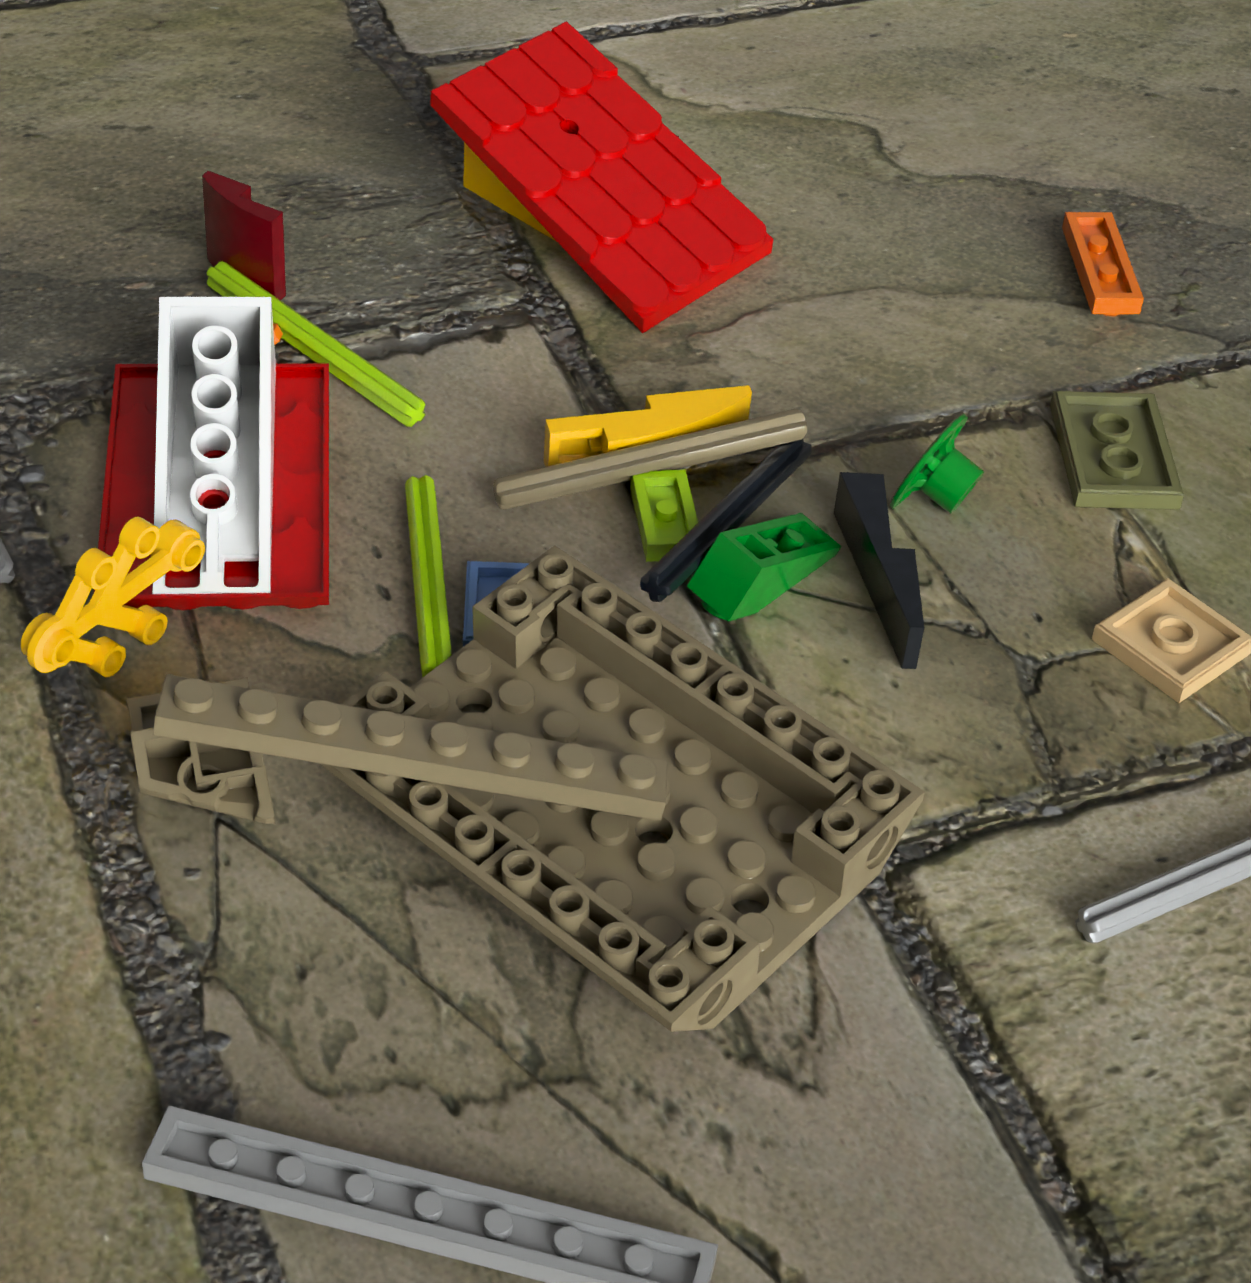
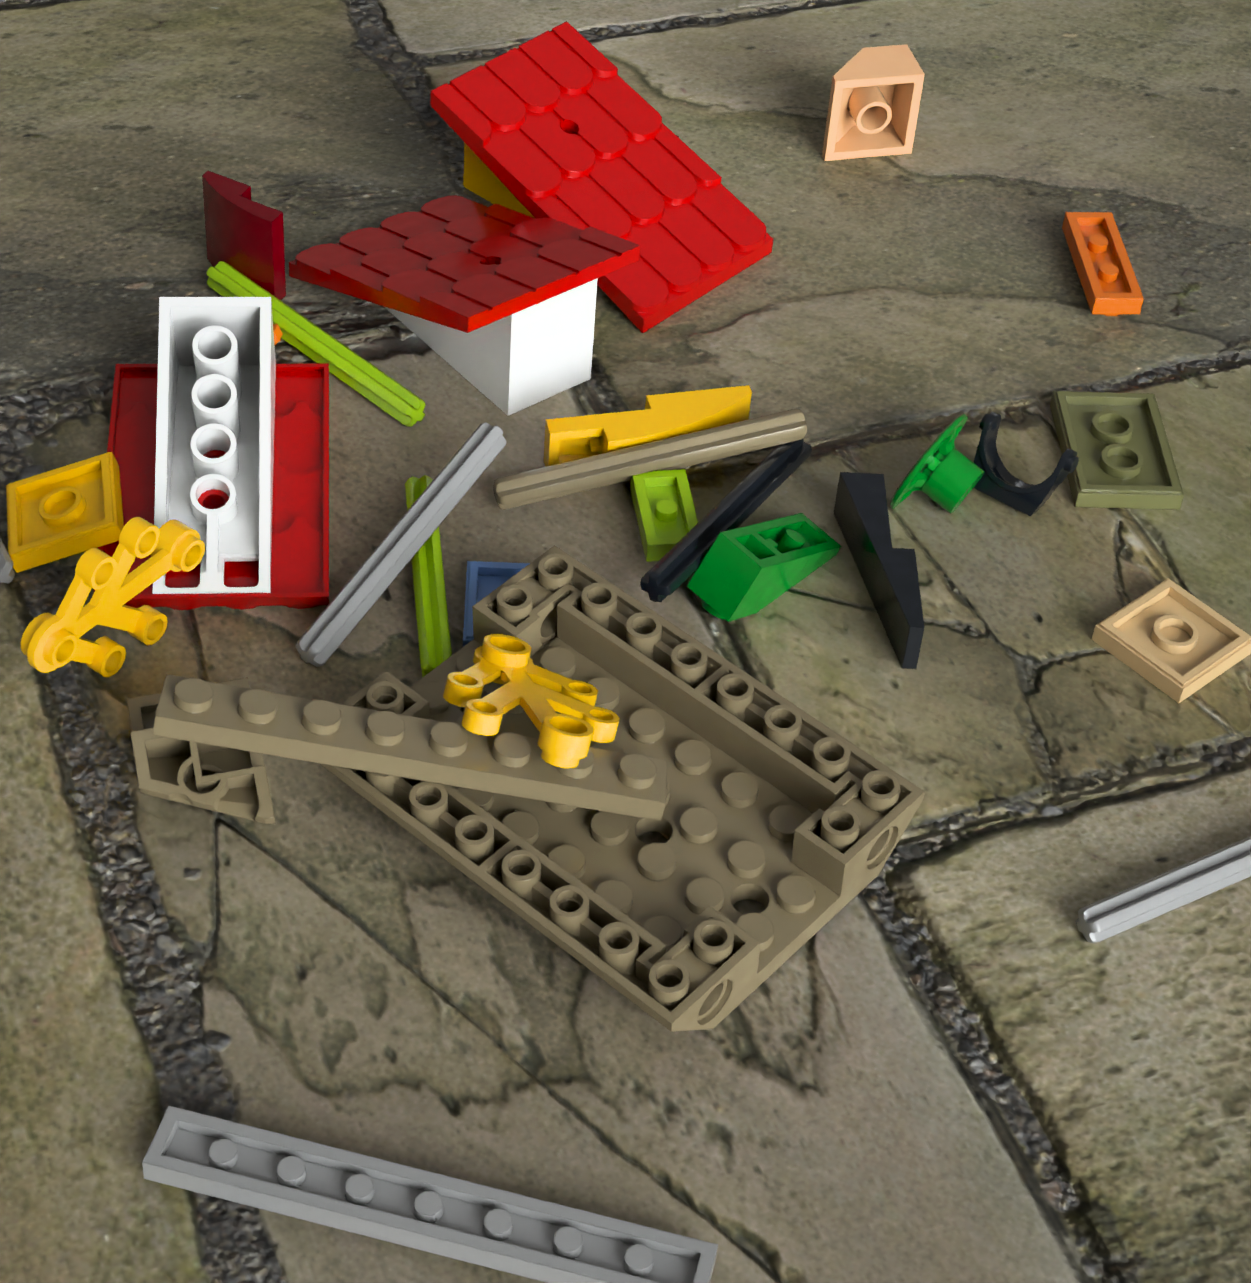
(64, 511): none -> yellow tile
(400, 545): none -> light grey axle
(483, 289): none -> red piece
(539, 692): none -> yellow plant
(874, 104): none -> light nougat slope
(1002, 485): none -> black helmet

